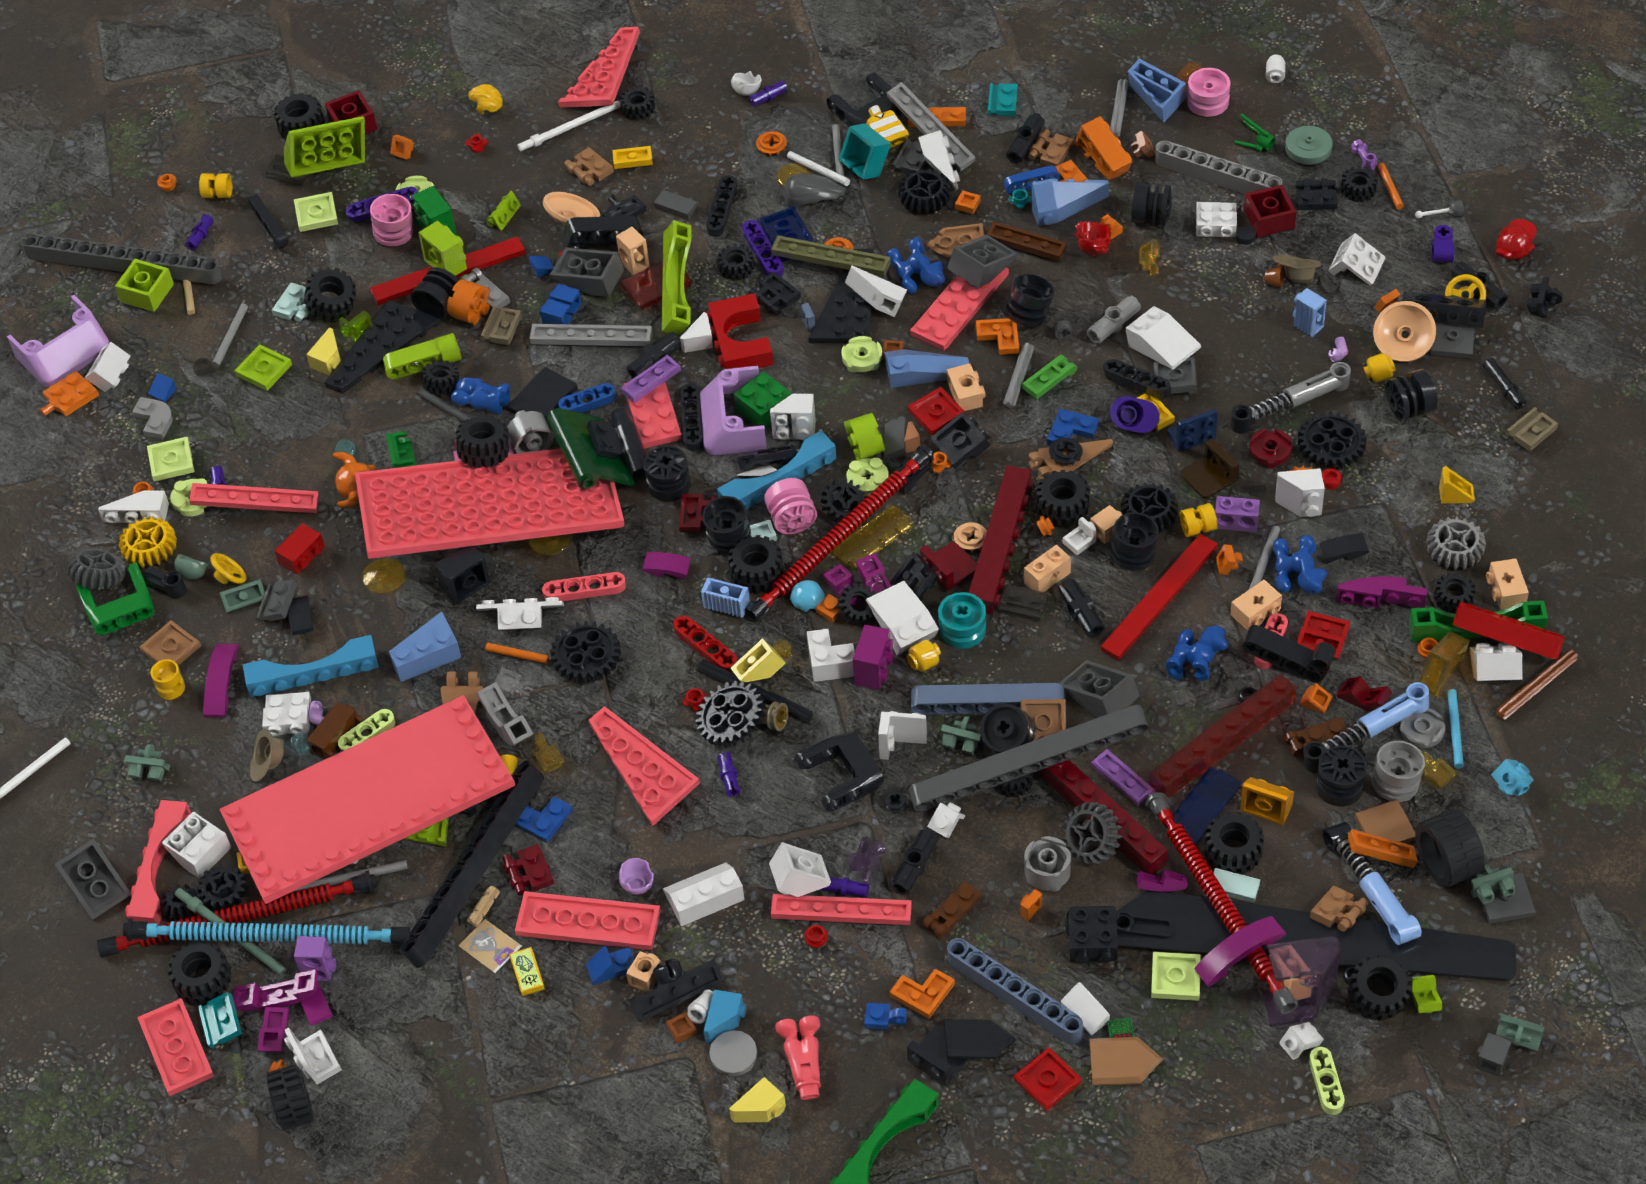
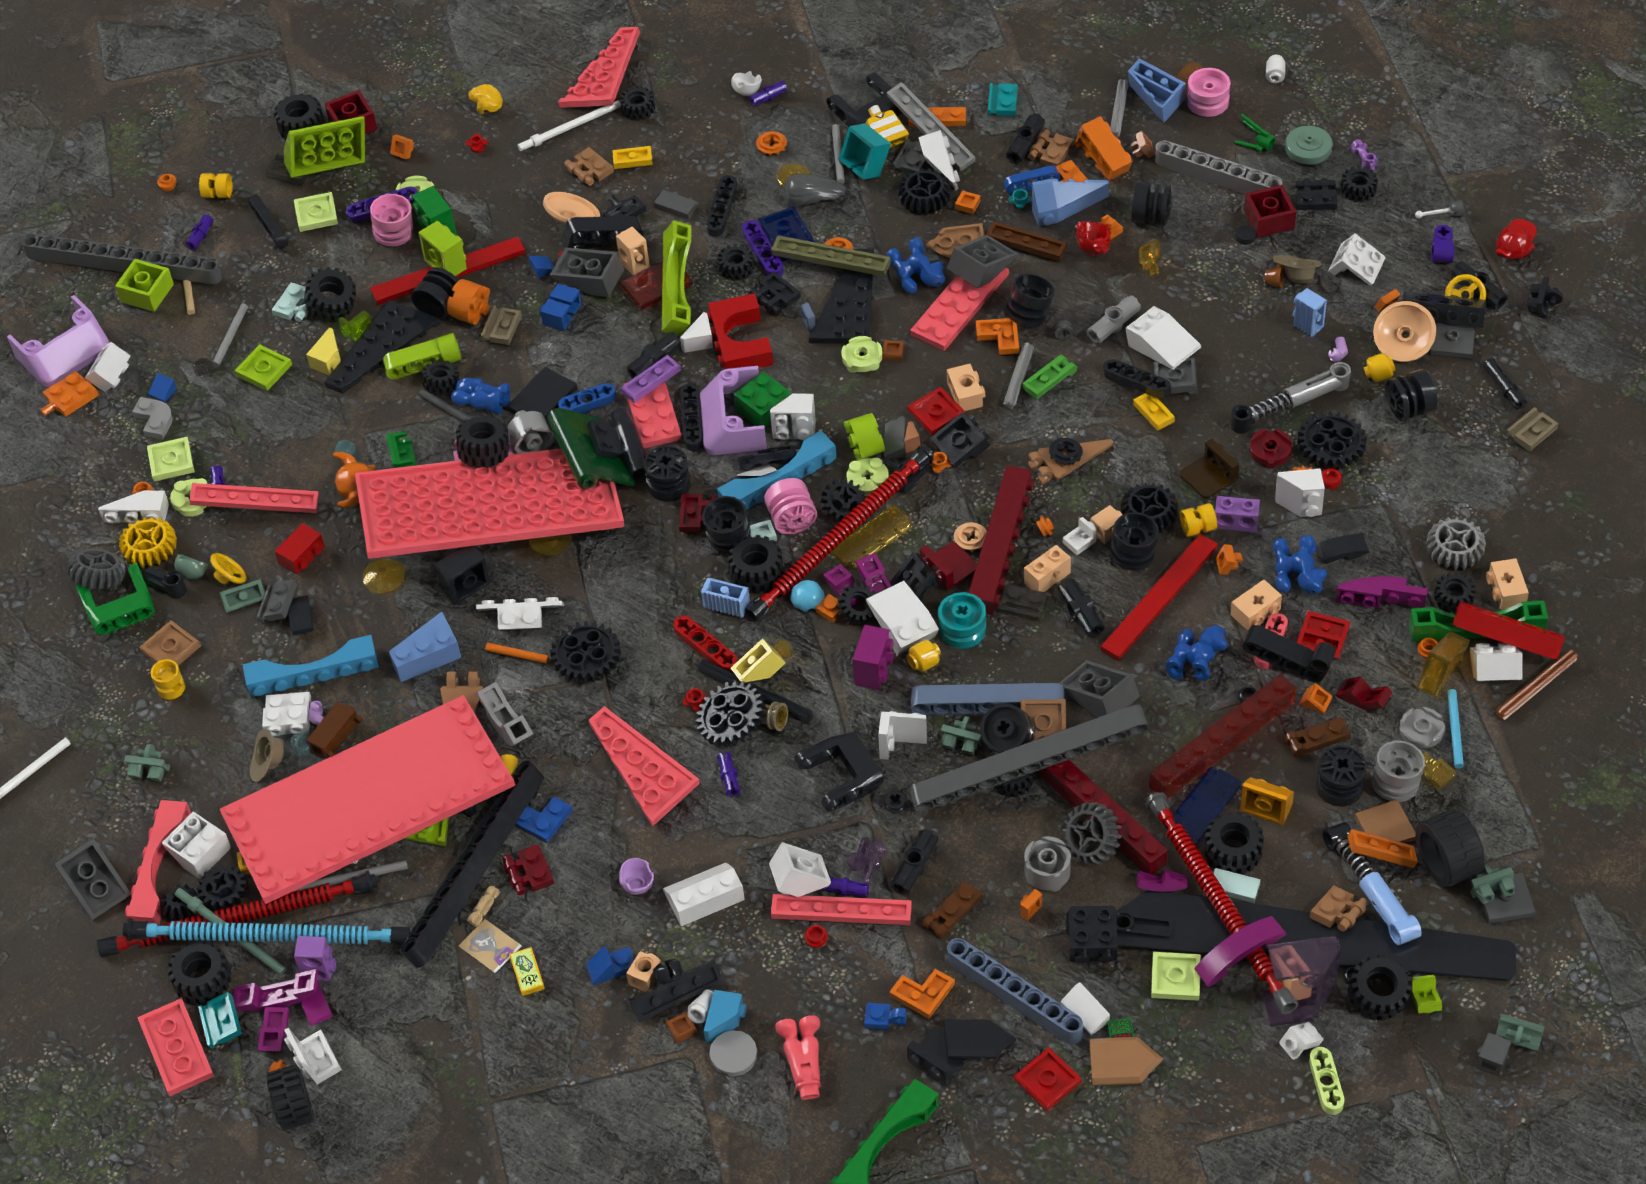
(218, 680): magenta slope -> none
(376, 718): yellowish green beam -> none
(496, 296): light grey plate -> none
(504, 211): lime hinge -> none
(547, 756): clear yellow plate -> none
(584, 590): coral beam -> none
(587, 920): coral plate -> none
(590, 335): light grey plate -> none
(659, 563): magenta slope -> none
(758, 1104): light yellow slope -> none
(818, 168): white bar -> none
(829, 661): white brick -> none
(876, 291): white slope -> none
(919, 367): medium blue wedge -> none
(945, 819): white bracket -> none
(1063, 485): black tyre -> none
(1072, 423): blue plate -> none
(1122, 777): medium lavender tile -> none
(1134, 414): dark purple piece -> none
(1194, 430): dark blue bracket -> none
(1216, 219): white plate -> none
(1265, 556): light grey bar -> none
(1390, 186): orange bar -> none
(1412, 701): light blue piece -> none
(1455, 488): yellow slope -> none
(1512, 777): medium azure brick -> none

